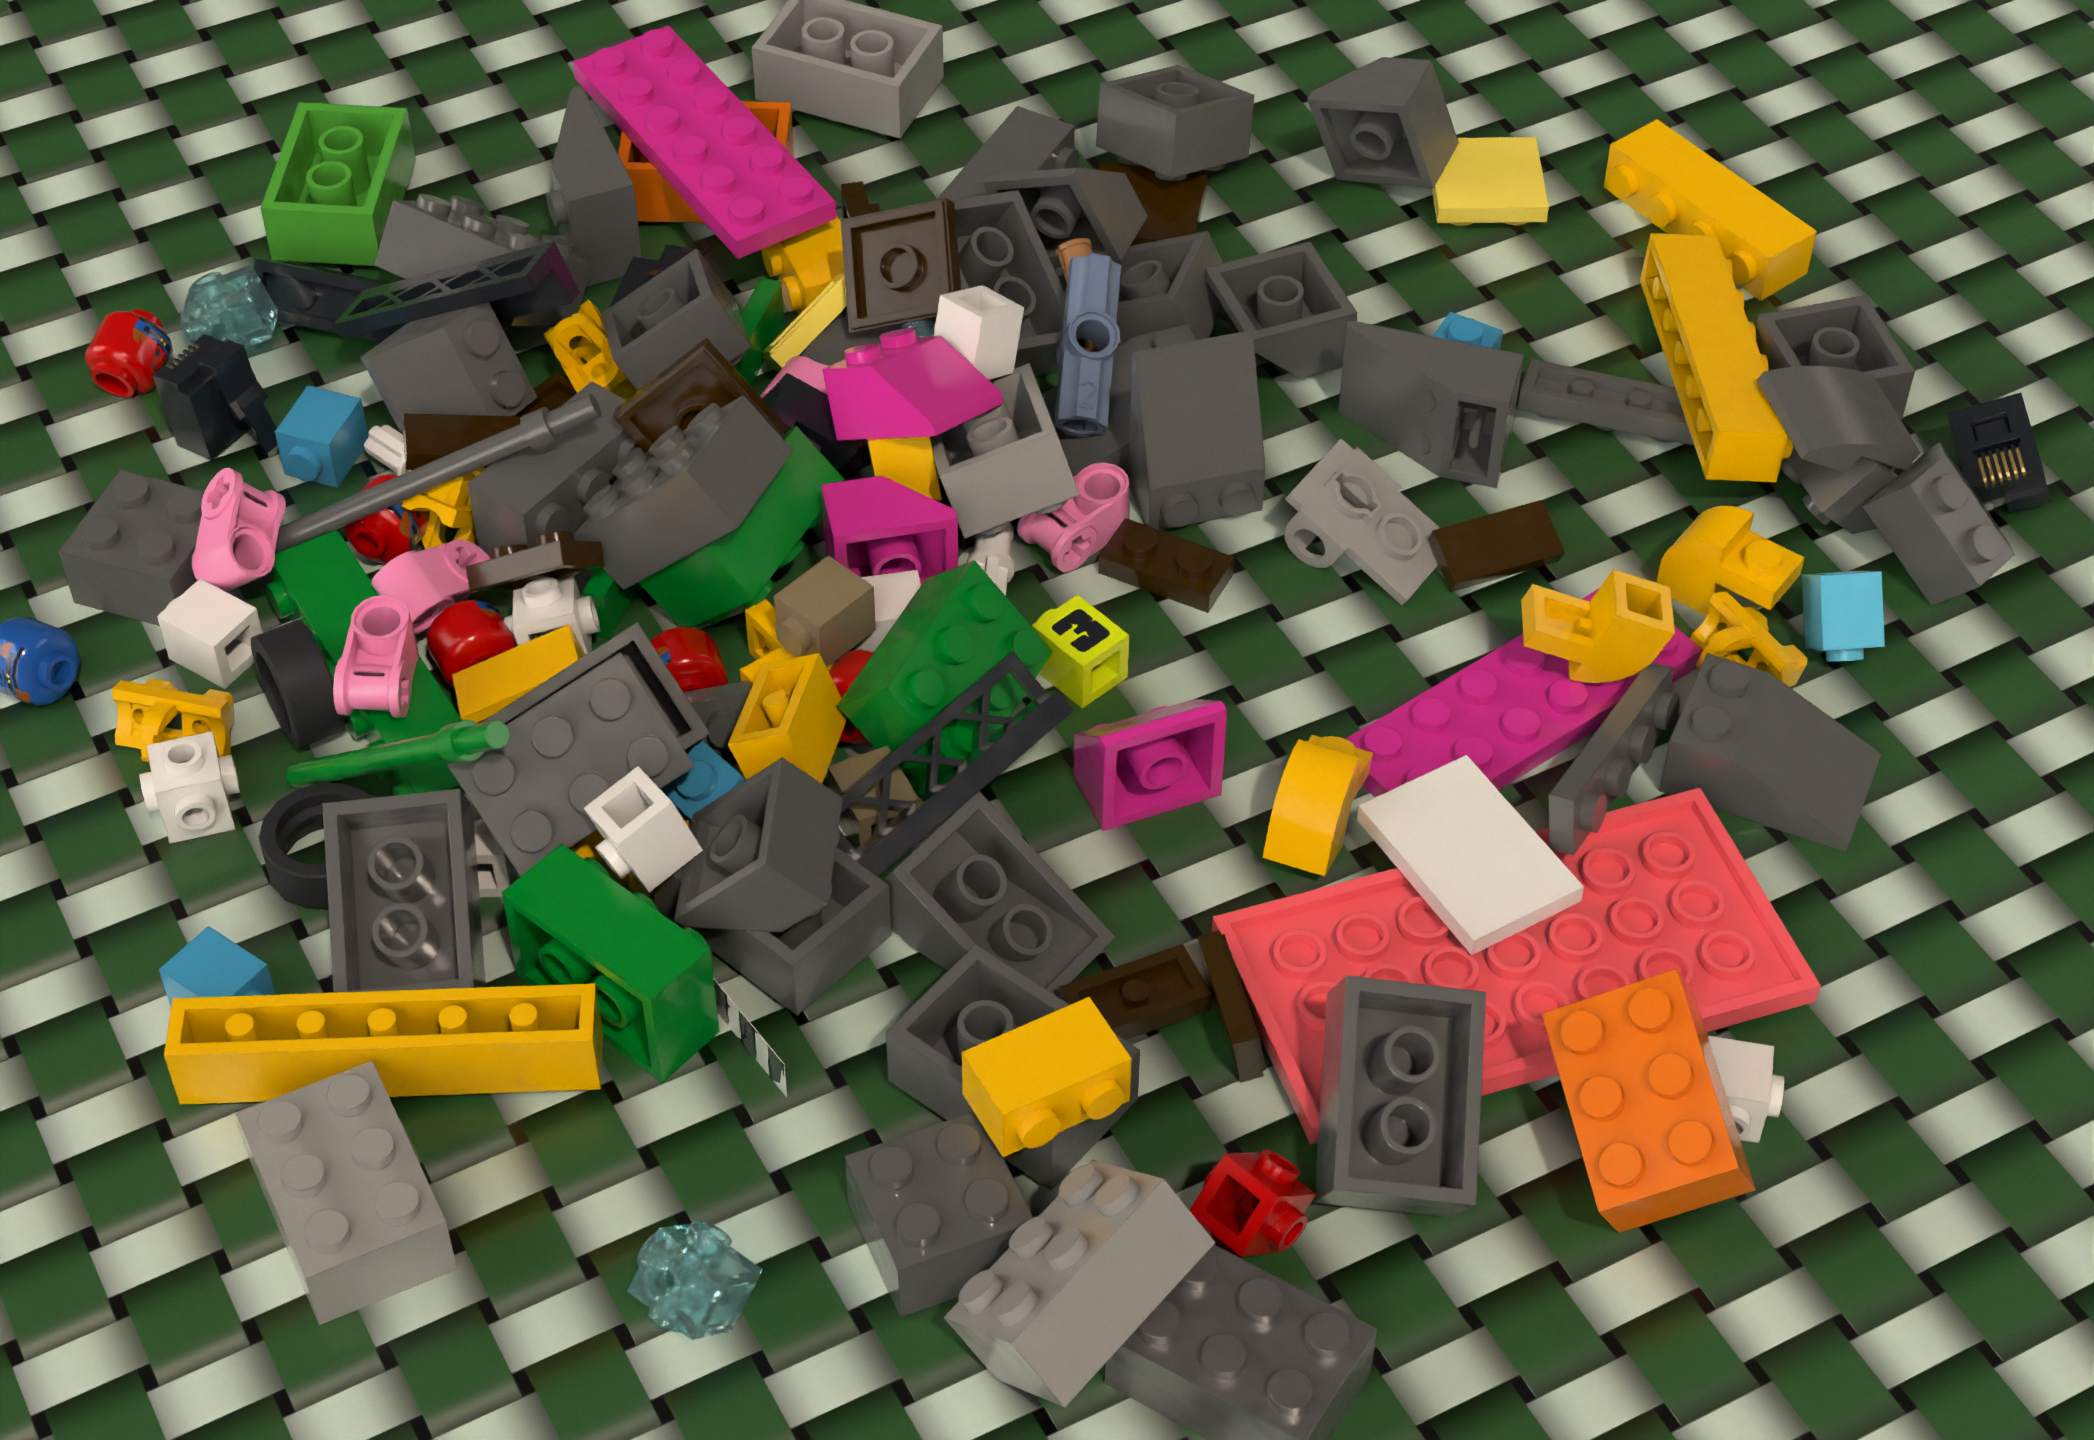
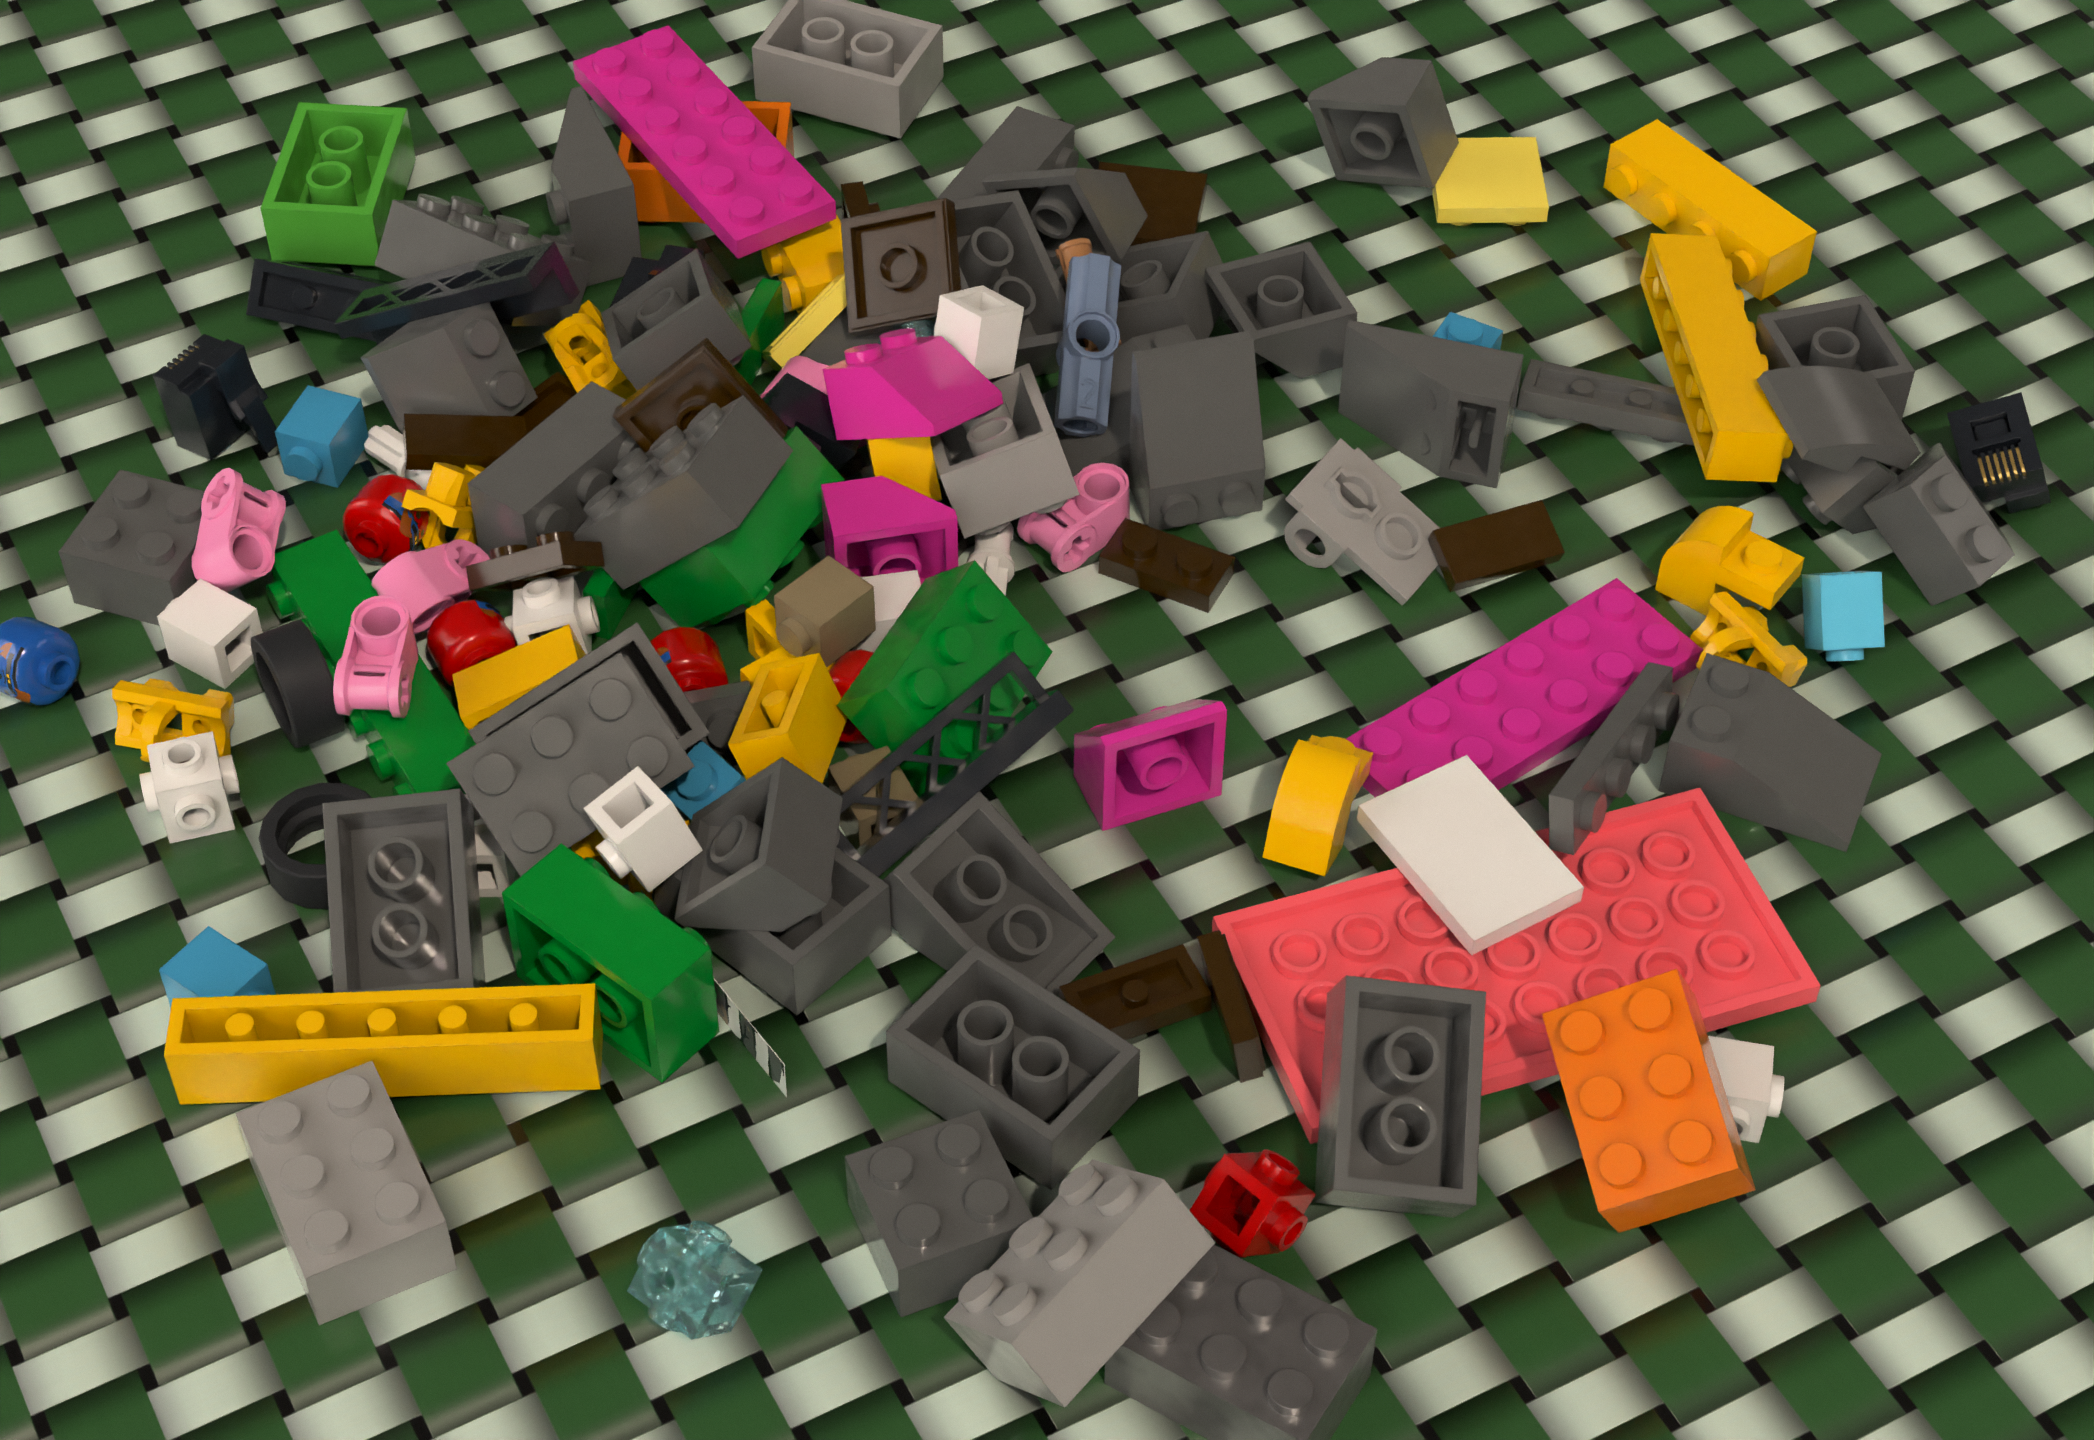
(128, 352): red head -> none
(230, 308): clear light blue brick -> none
(454, 743): green bar -> none
(534, 431): dark grey bar -> none
(1046, 1077): yellow brick -> none
(1087, 650): neon yellow brick -> none
(1174, 122): dark grey brick -> none
(1601, 638): yellow brick -> none

